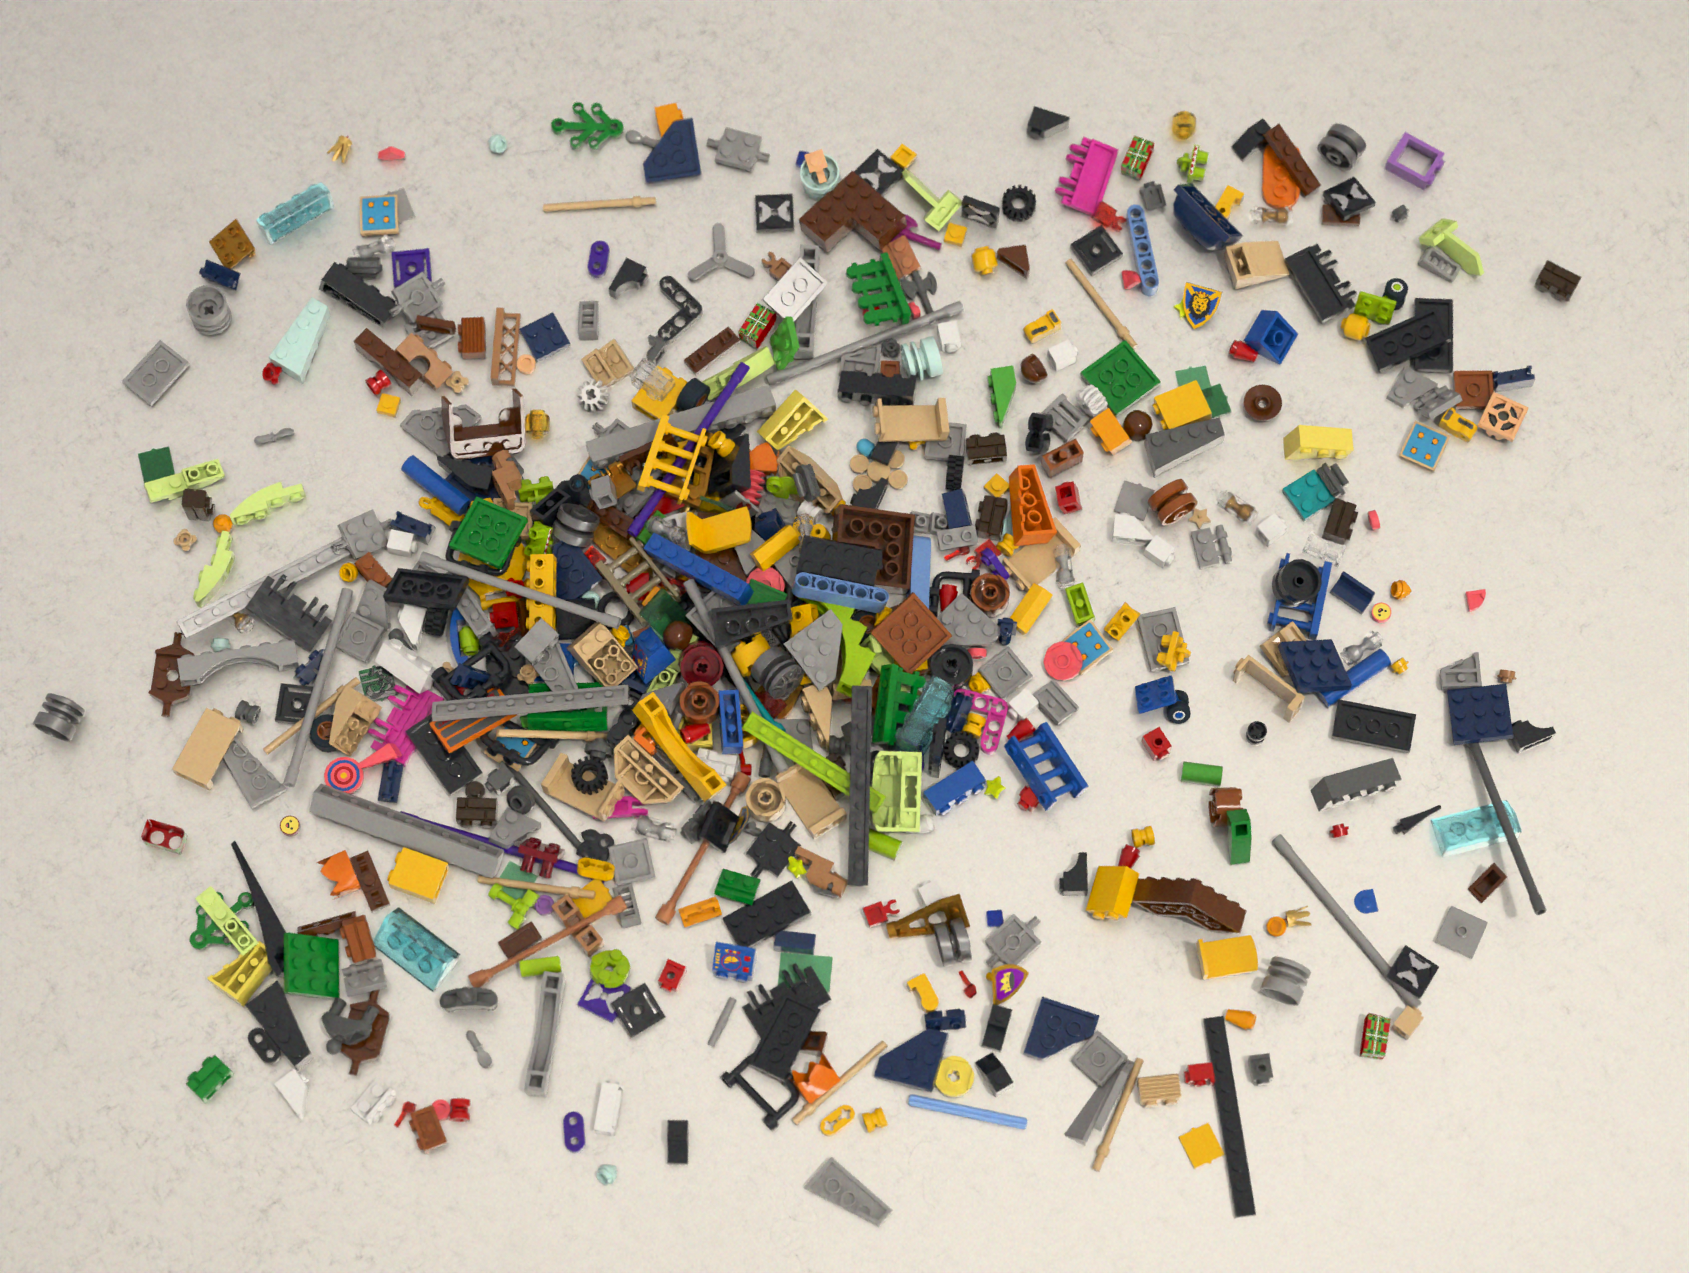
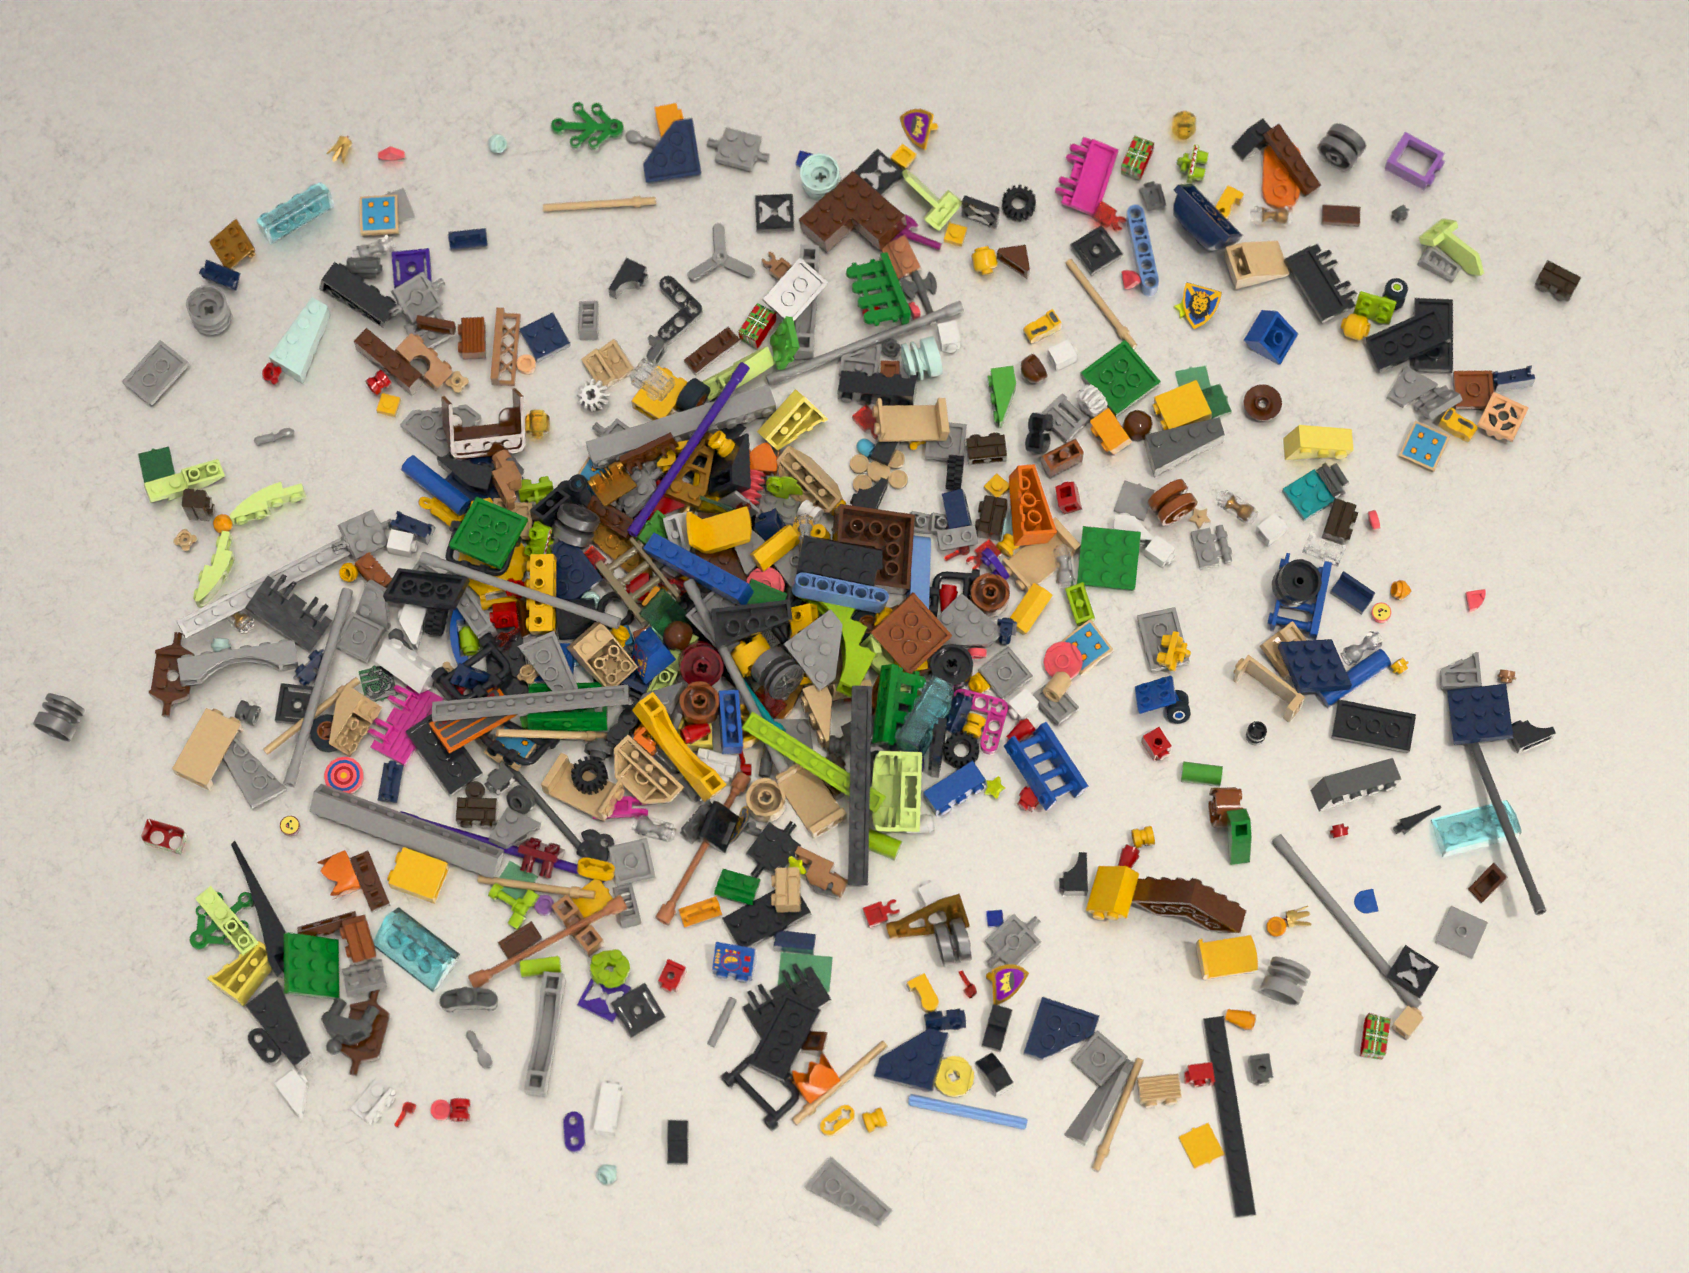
(209, 1078): green brick -> none
(384, 754): coral slope -> none
(428, 1129): dark orange bracket -> none
(467, 238): none -> dark blue hinge
(537, 641): light grey brick -> none
(598, 258): dark purple plate -> none
(603, 492): light grey brick -> none
(660, 445): yellow fence -> none
(668, 531): clear piece -> none
(787, 889): none -> tan brick
(806, 482): dark grey piece -> none
(816, 163): light nougat plate -> none
(865, 420): none -> clear red plate
(917, 126): none -> shield
(1046, 123): black slope -> none
(1057, 686): none -> tan brick
(1109, 557): none -> green plate
(1121, 621): yellow hips -> none
(1242, 351): red cone -> none
(1349, 207): black piece -> none

